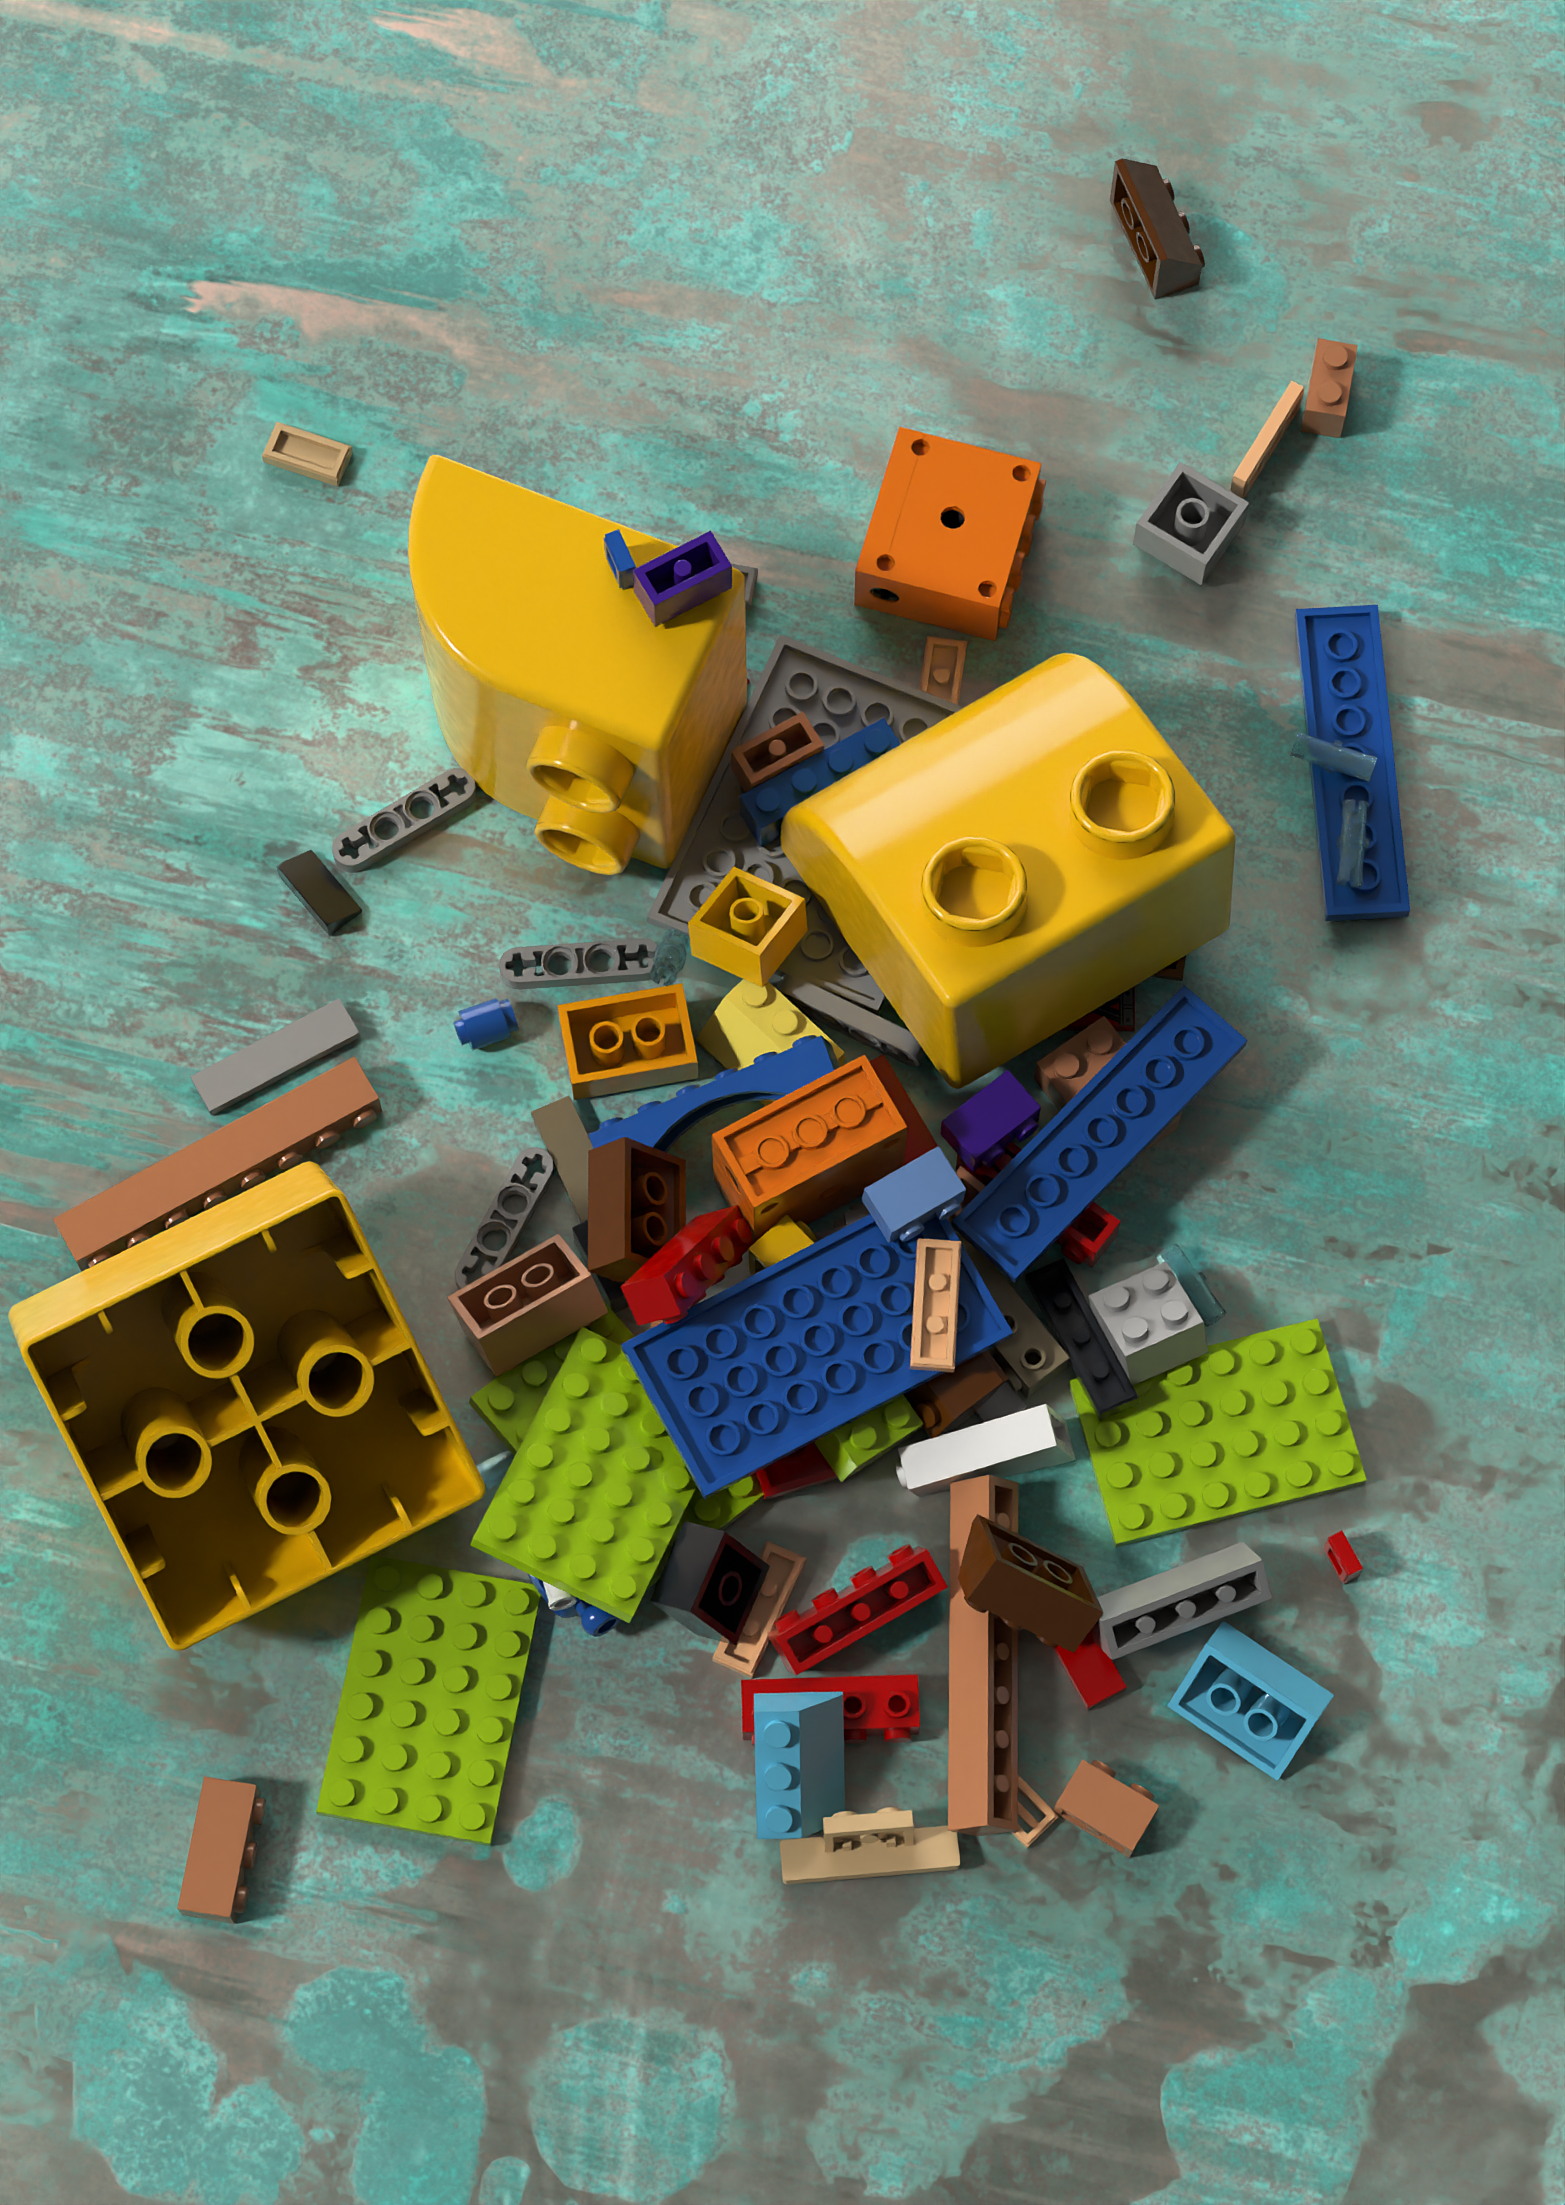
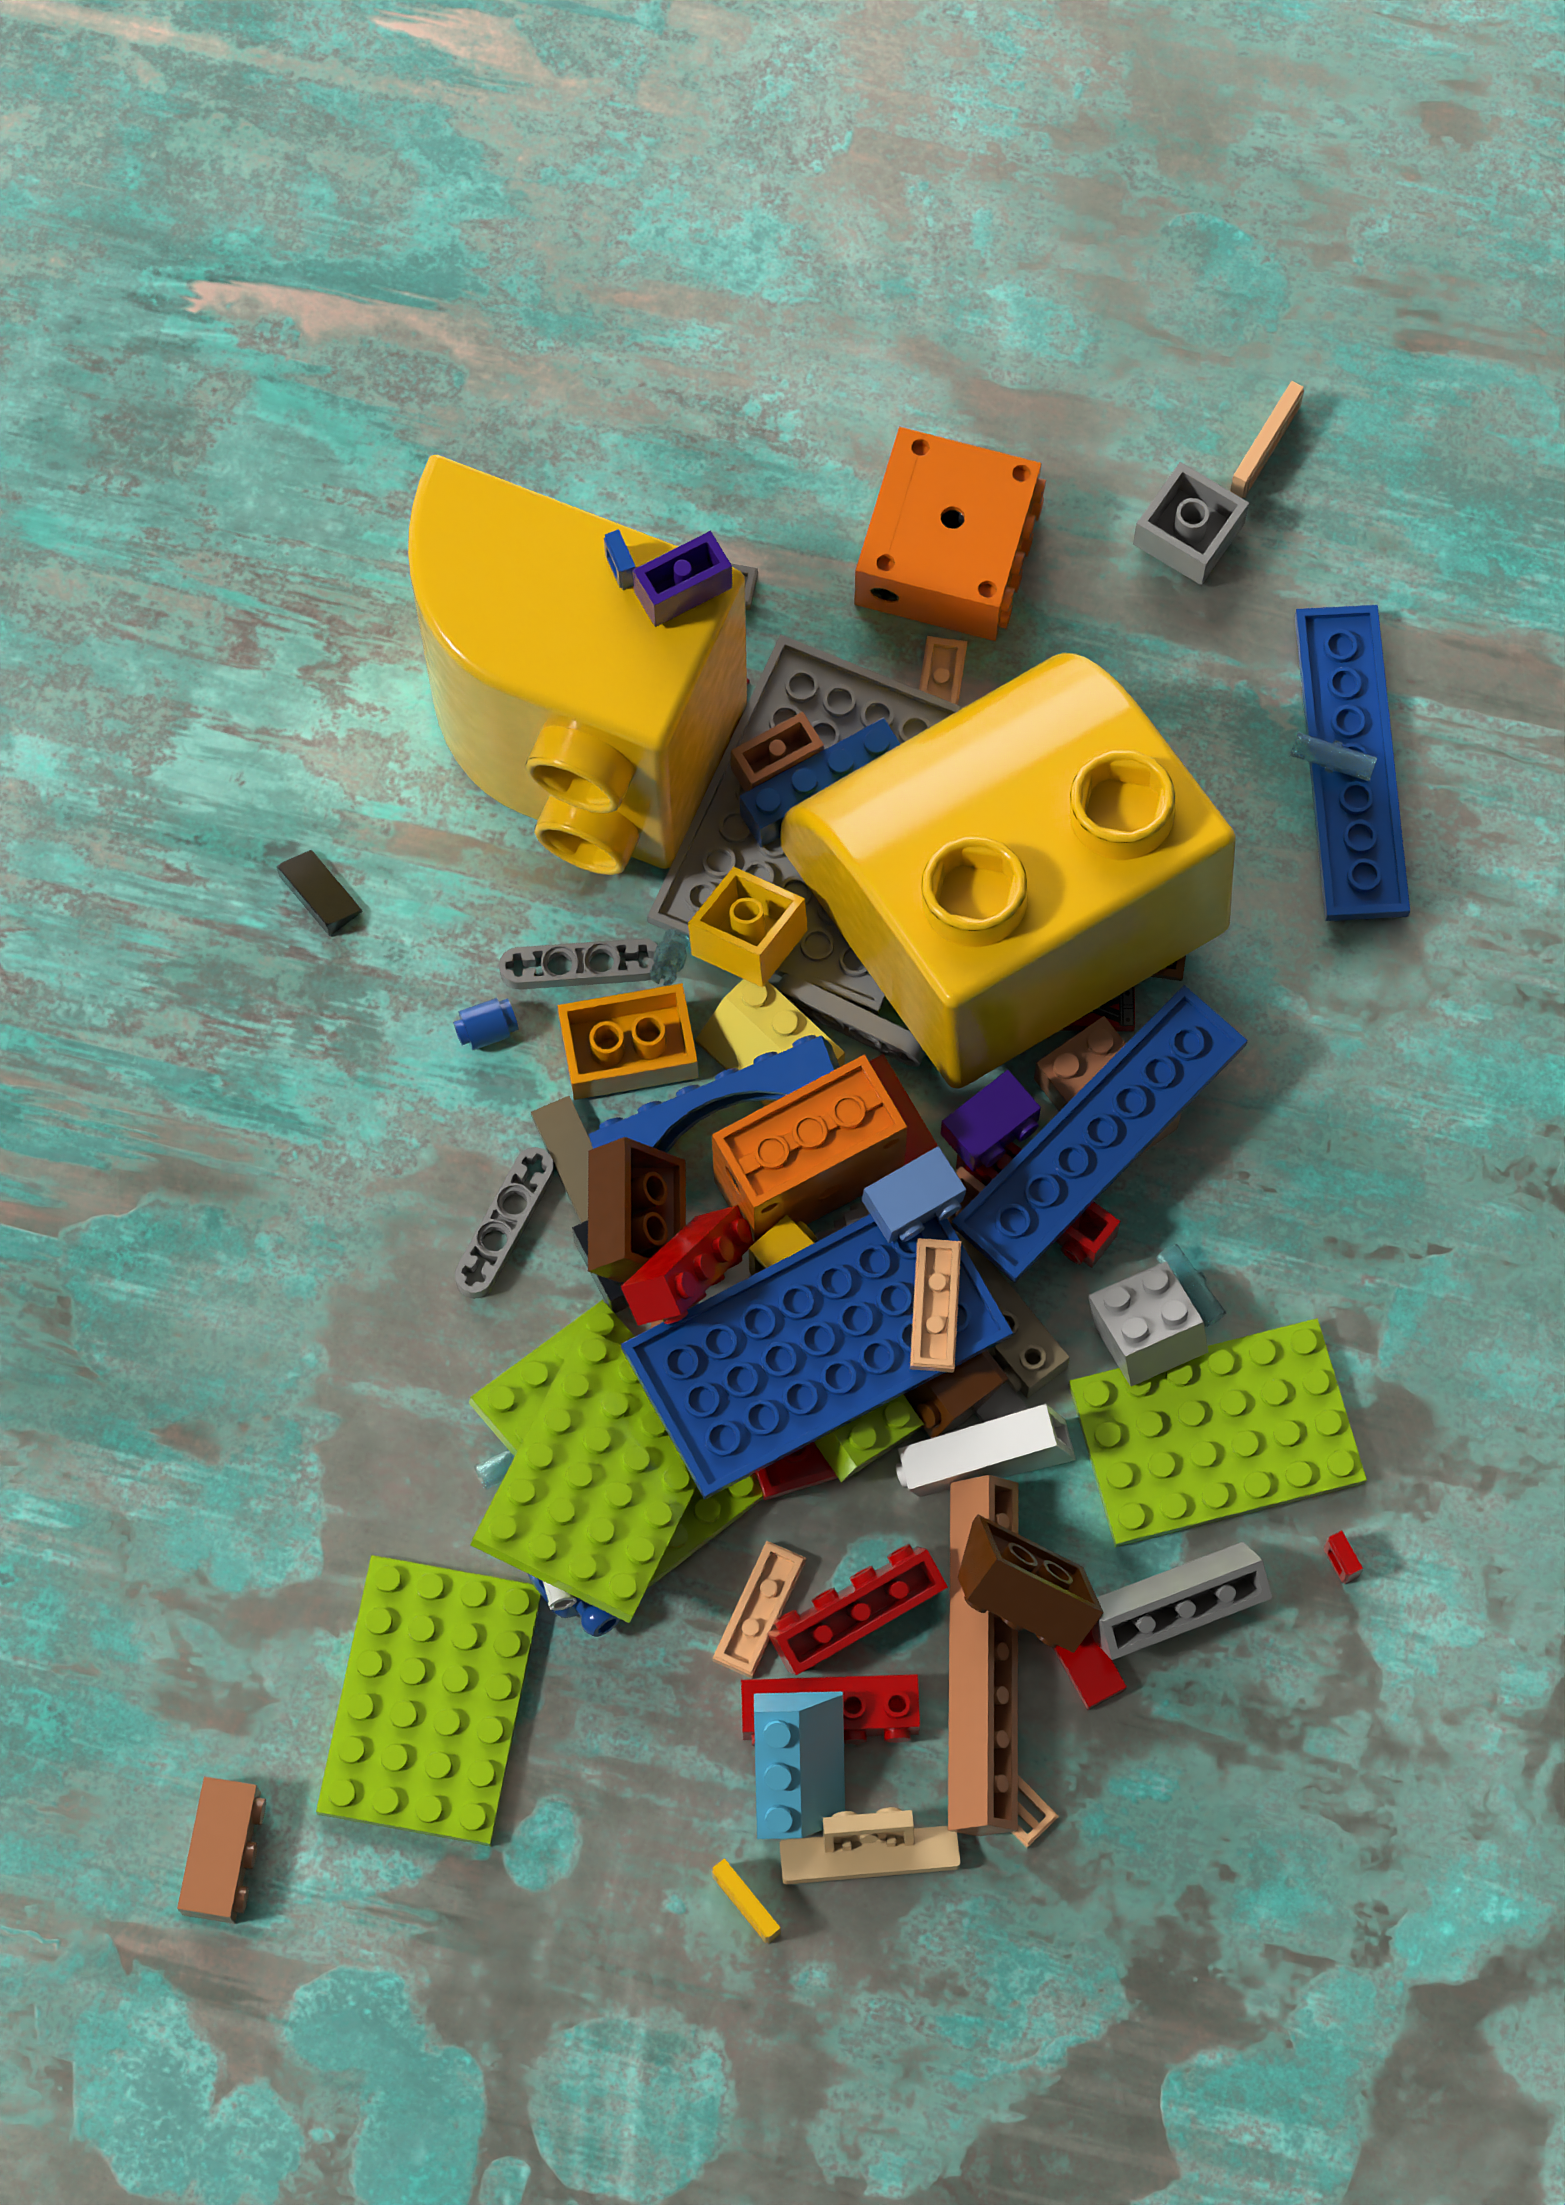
(220, 1164): nougat brick -> none
(246, 1403): yellow piece -> none
(275, 1056): light grey tile -> none
(307, 454): tan tile -> none
(400, 814): light grey beam -> none
(527, 1305): nougat brick -> none
(710, 1583): black brick -> none
(745, 1901): none -> yellow tile
(1082, 1339): black tile -> none
(1106, 1806): nougat brick -> none
(1155, 228): reddish brown slope -> none
(1250, 1700): medium azure slope -> none
(1329, 388): nougat brick -> none
(1352, 843): clear light blue pin -> none

